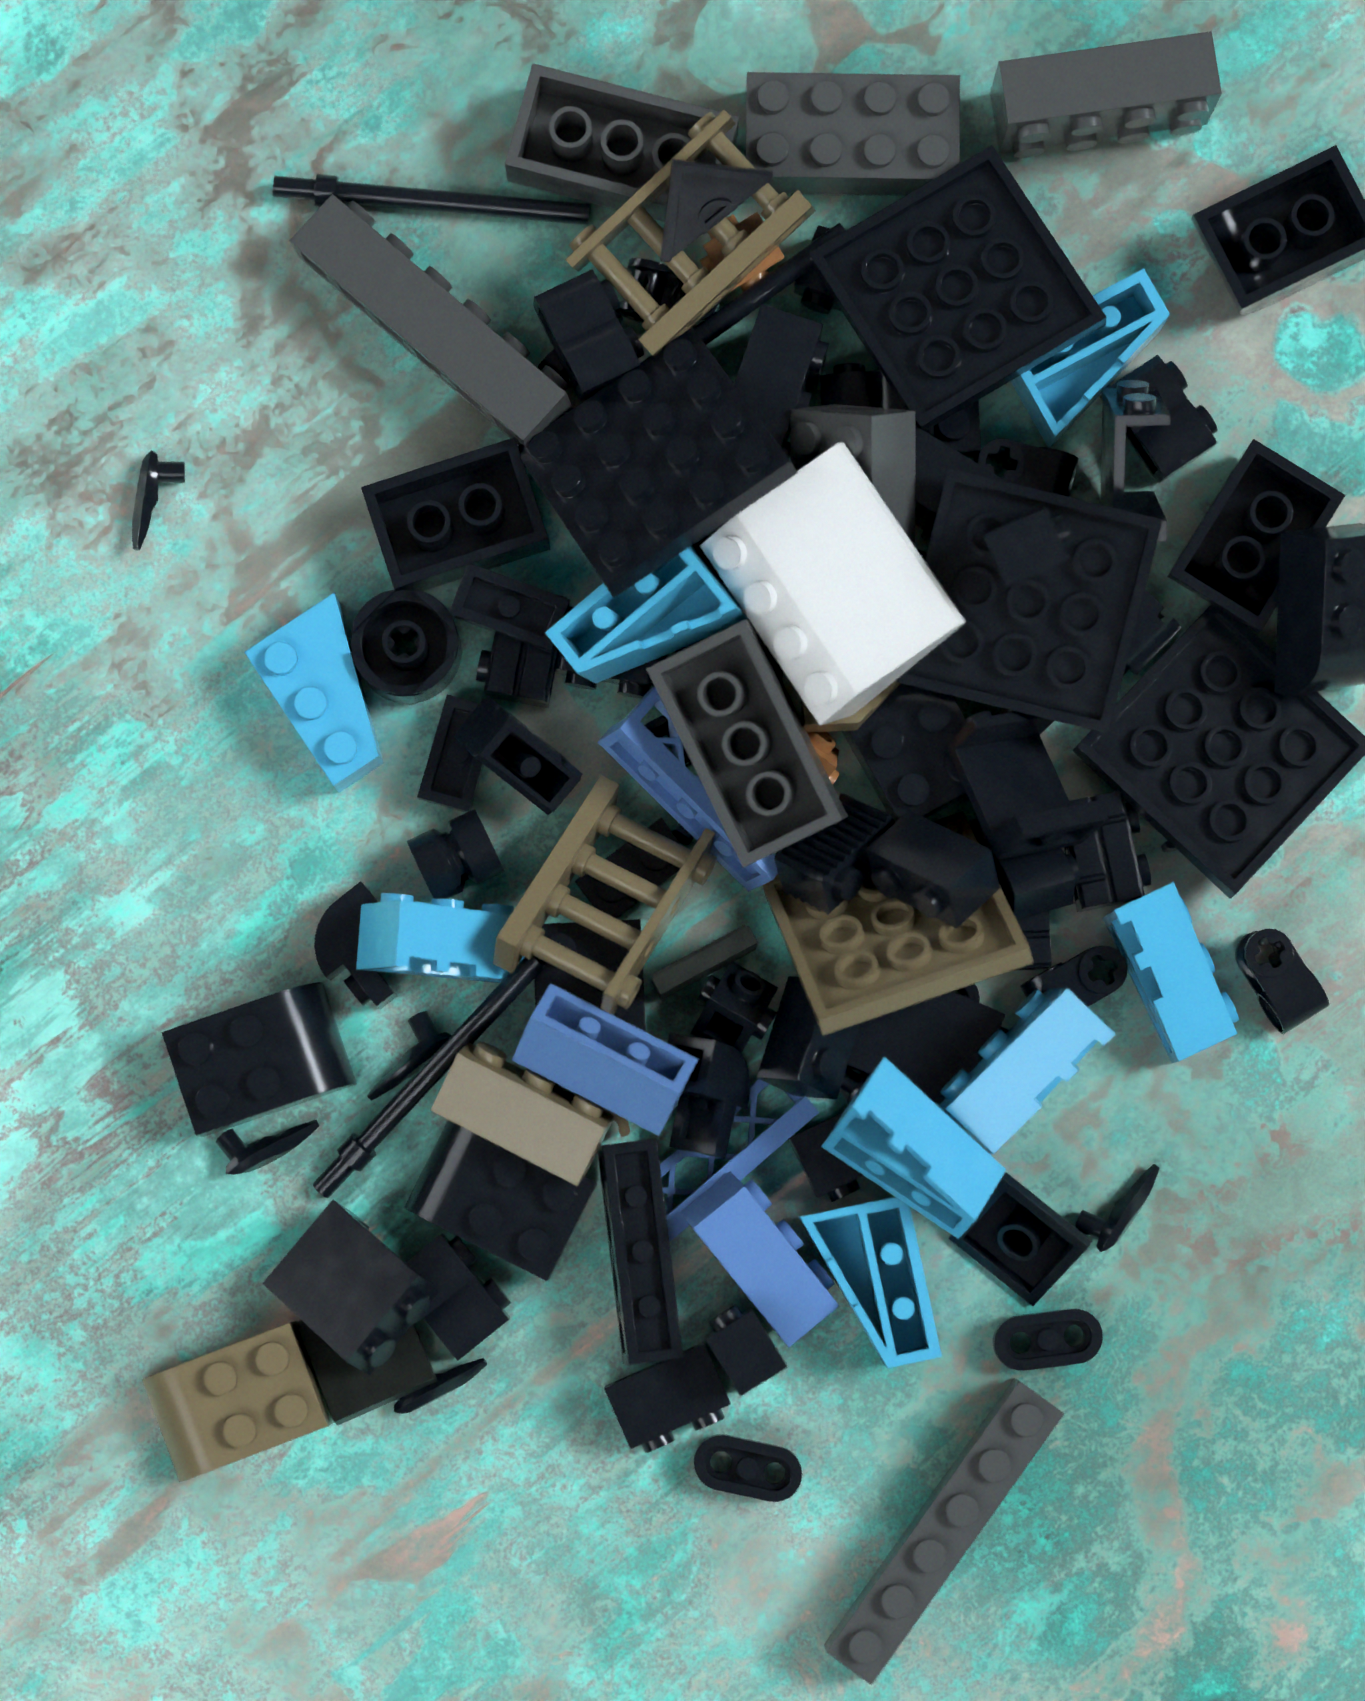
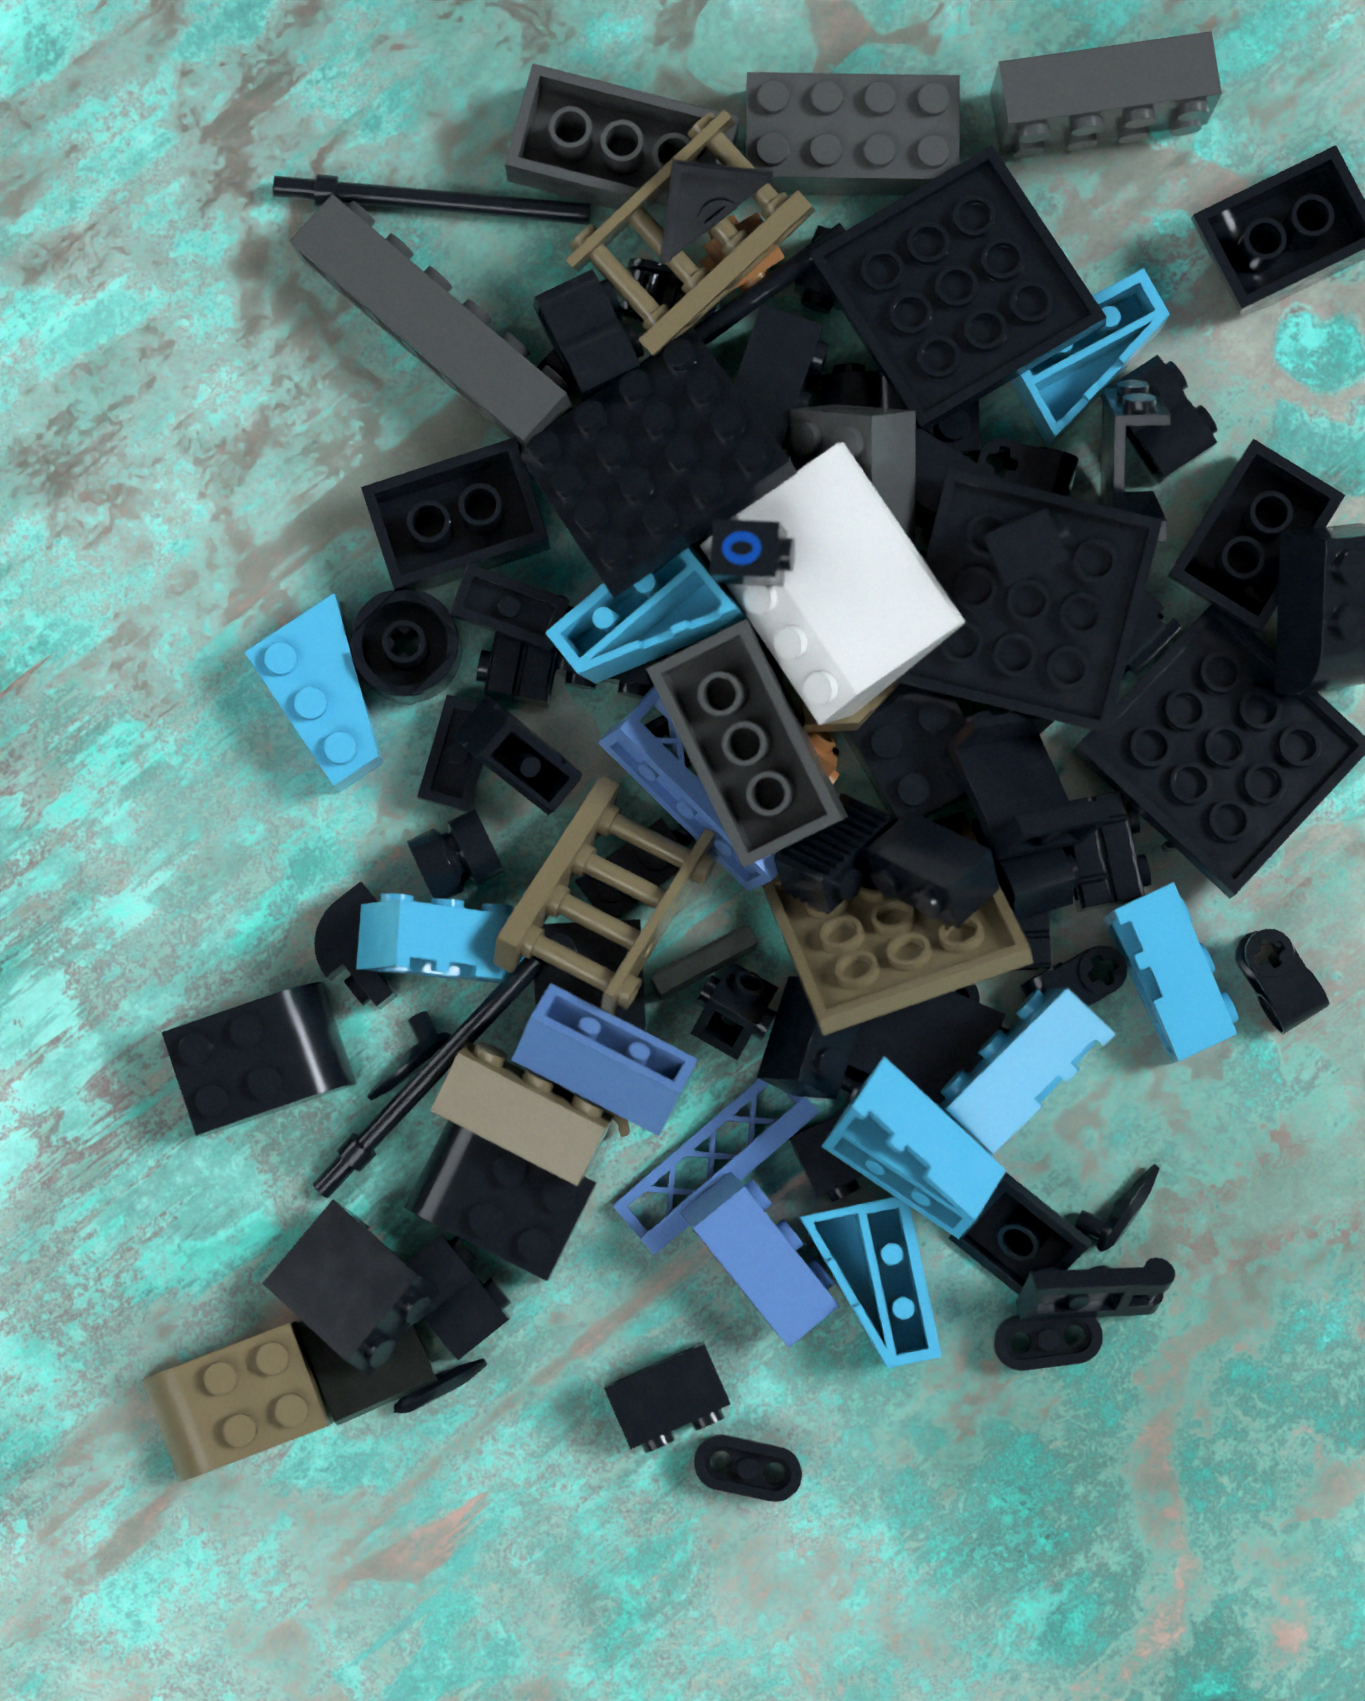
(150, 475): black bar -> none
(265, 1151): black bar -> none
(639, 1252): black fence -> none
(710, 1096): black brick -> none
(744, 1348): black brick -> none
(750, 552): none -> black brick
(942, 1531): dark grey brick -> none
(1095, 1291): none -> black plate

